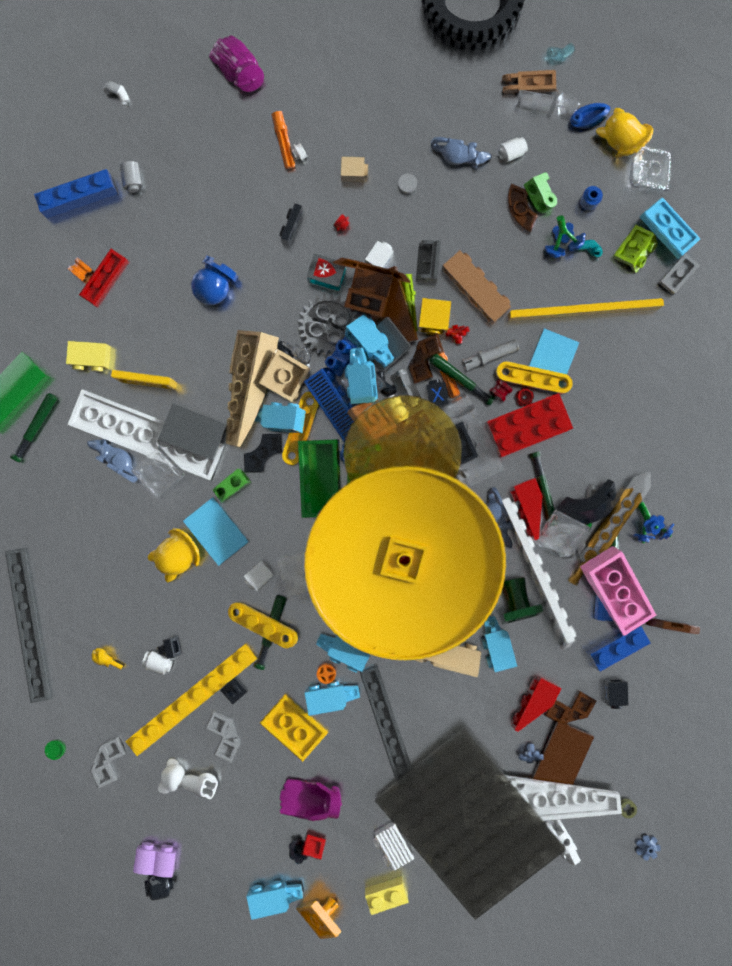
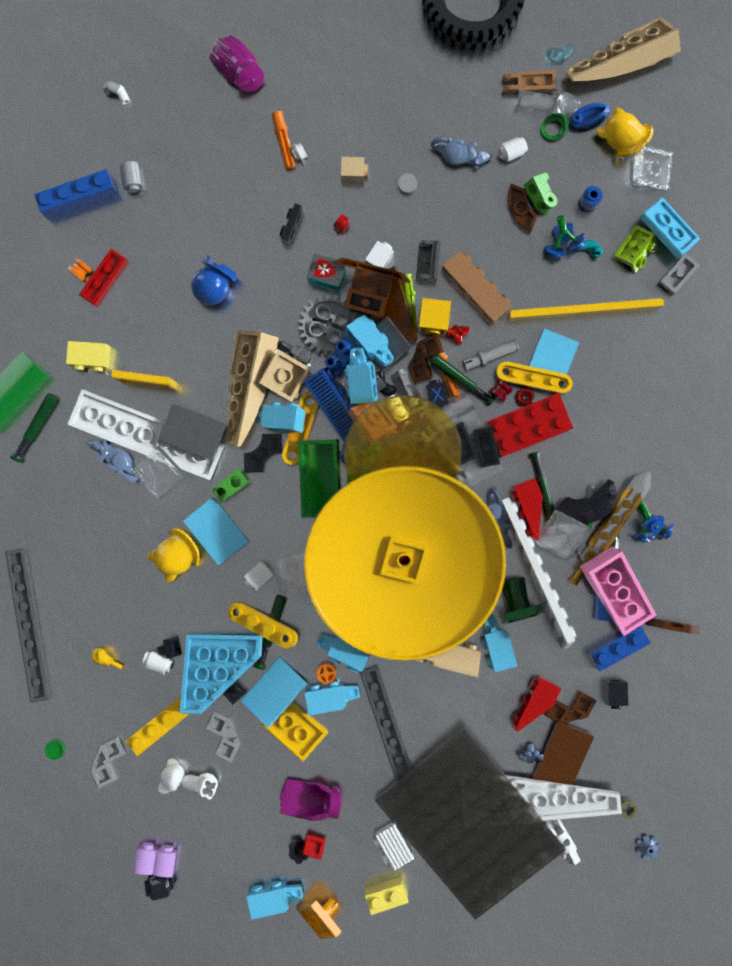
(213, 666): none -> medium azure plate
(274, 692): none -> medium azure tile
(486, 446): none -> black plate
(554, 117): none -> green piece
(635, 51): none -> tan wedge

